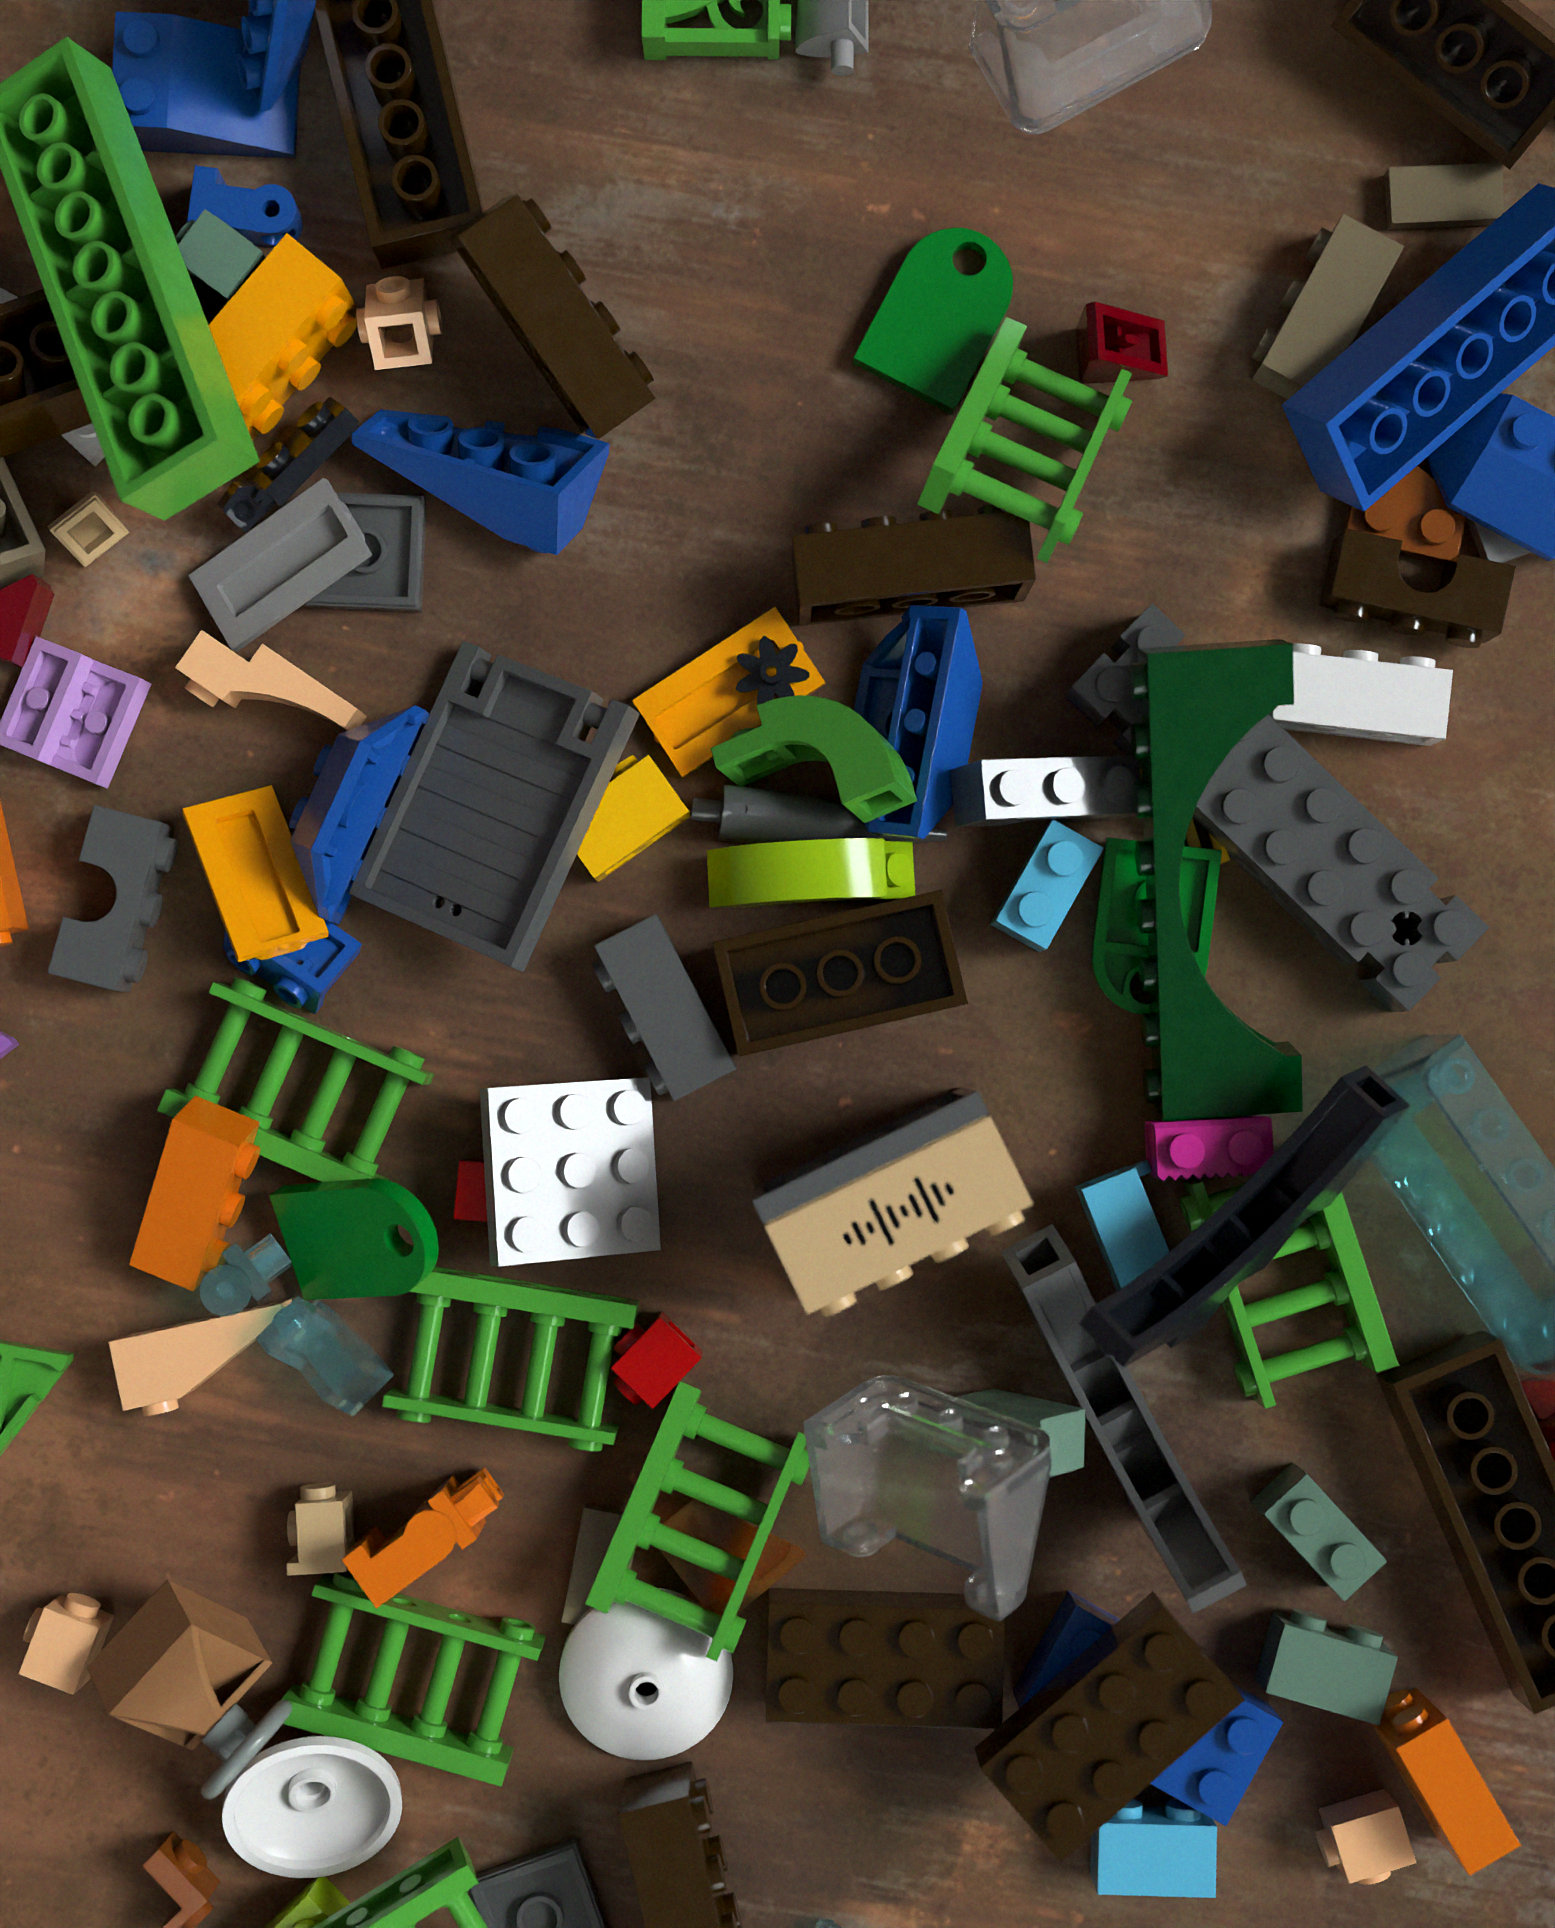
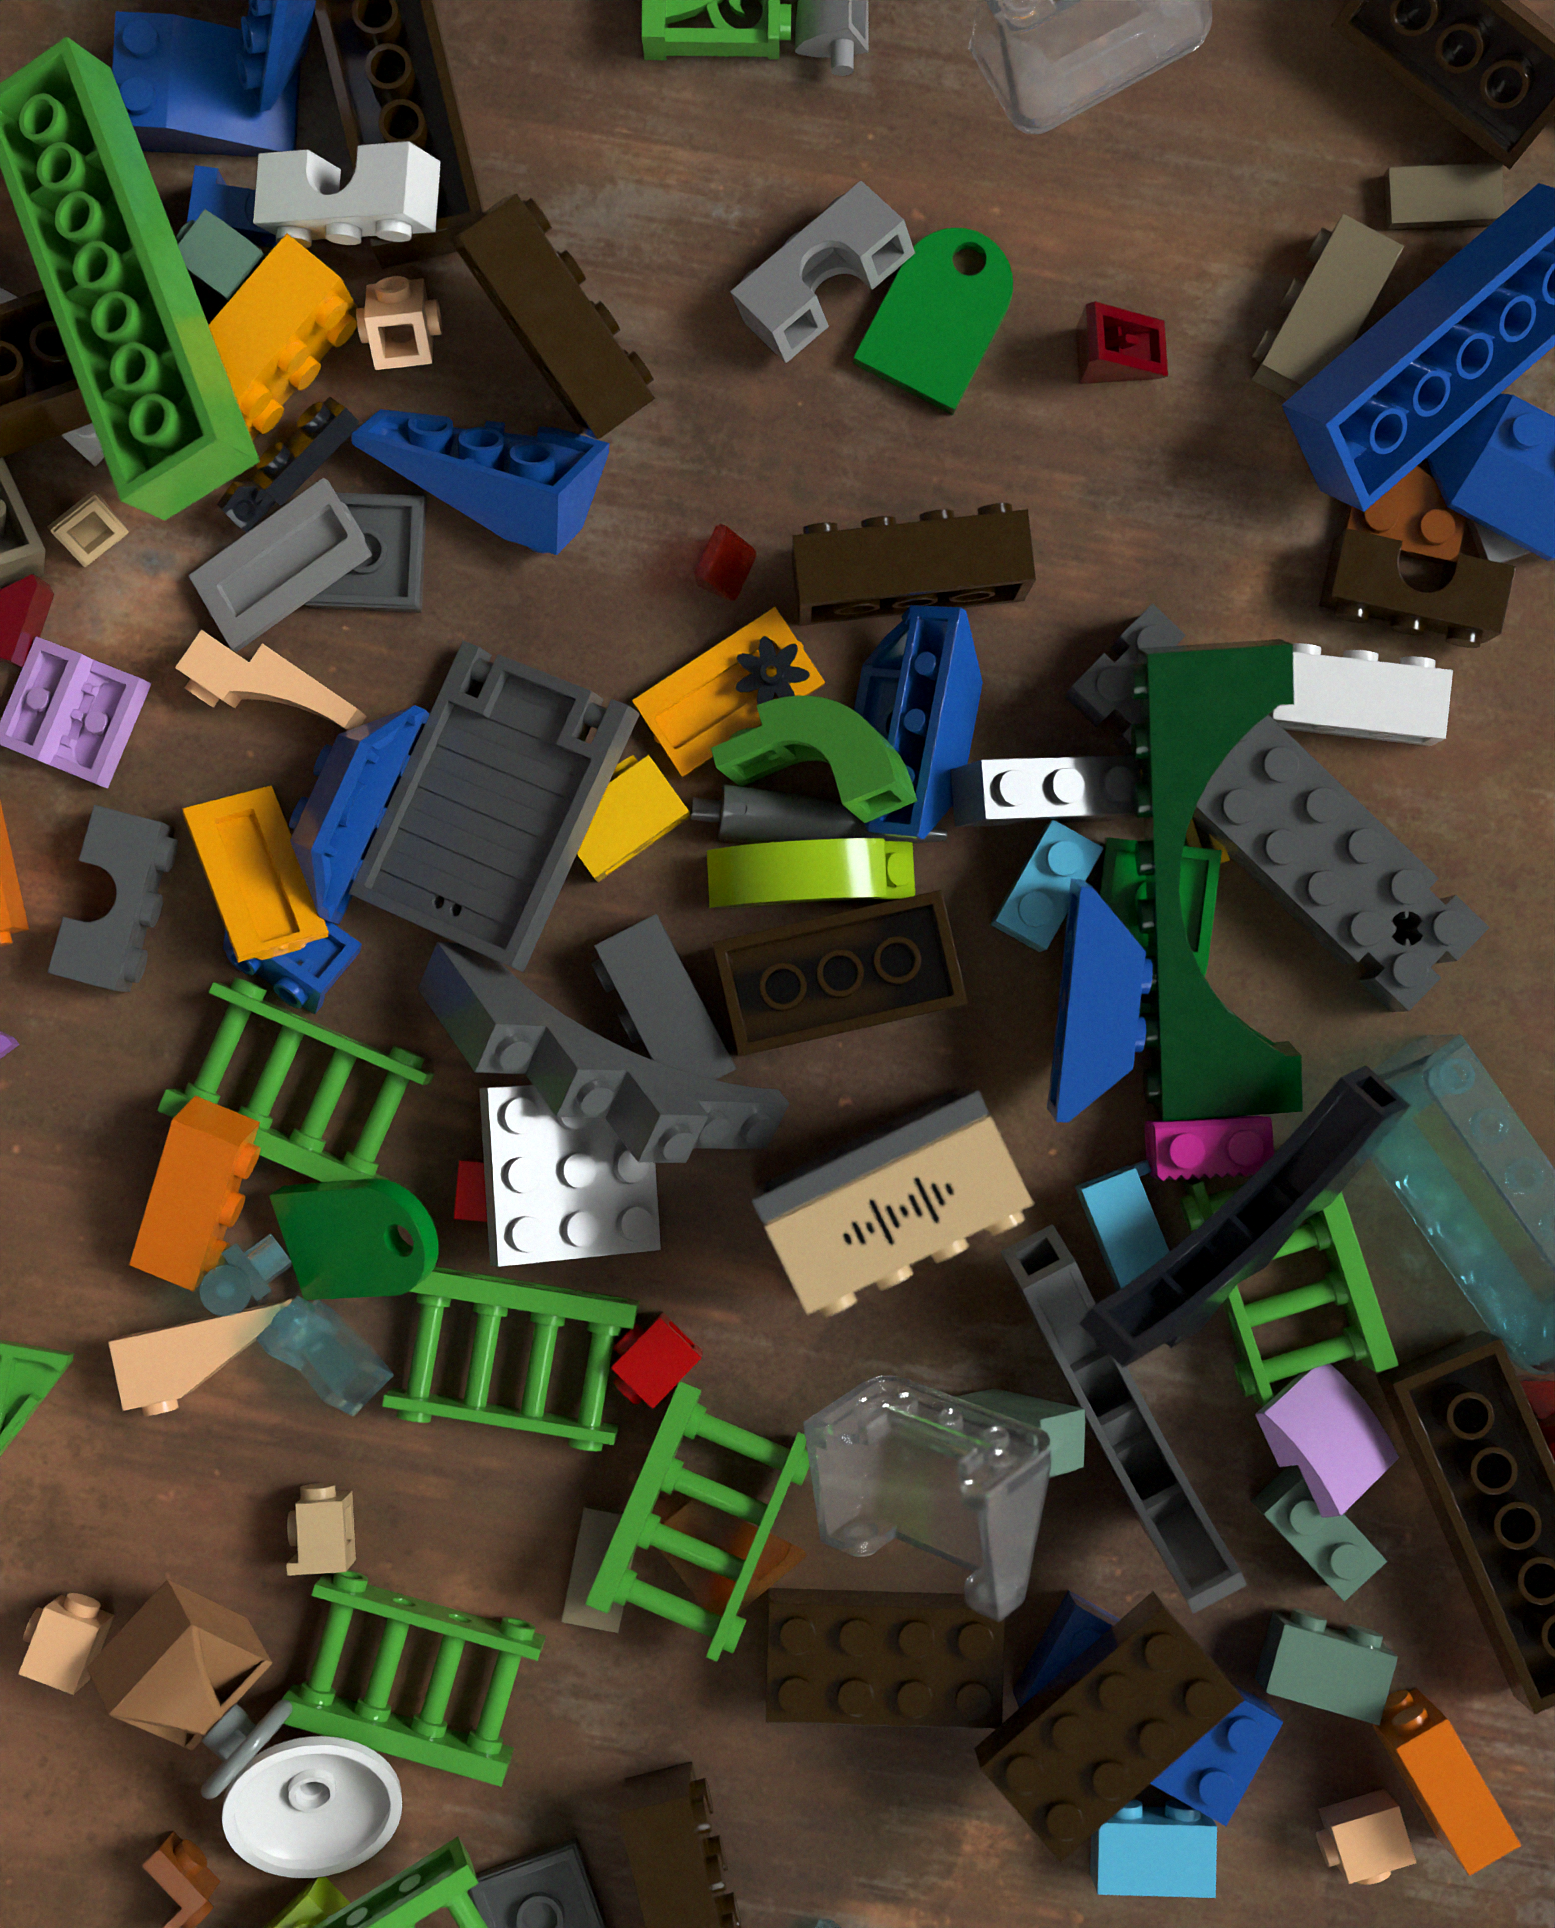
(386, 198): none -> white arch
(445, 1518): orange hips -> none
(581, 1074): none -> dark grey arch
(630, 1646): white dish -> none
(725, 563): none -> clear red slope
(850, 237): none -> light grey arch
(974, 436): bright green fence -> none
(1096, 1005): none -> blue wedge
(1329, 1435): none -> lavender slope

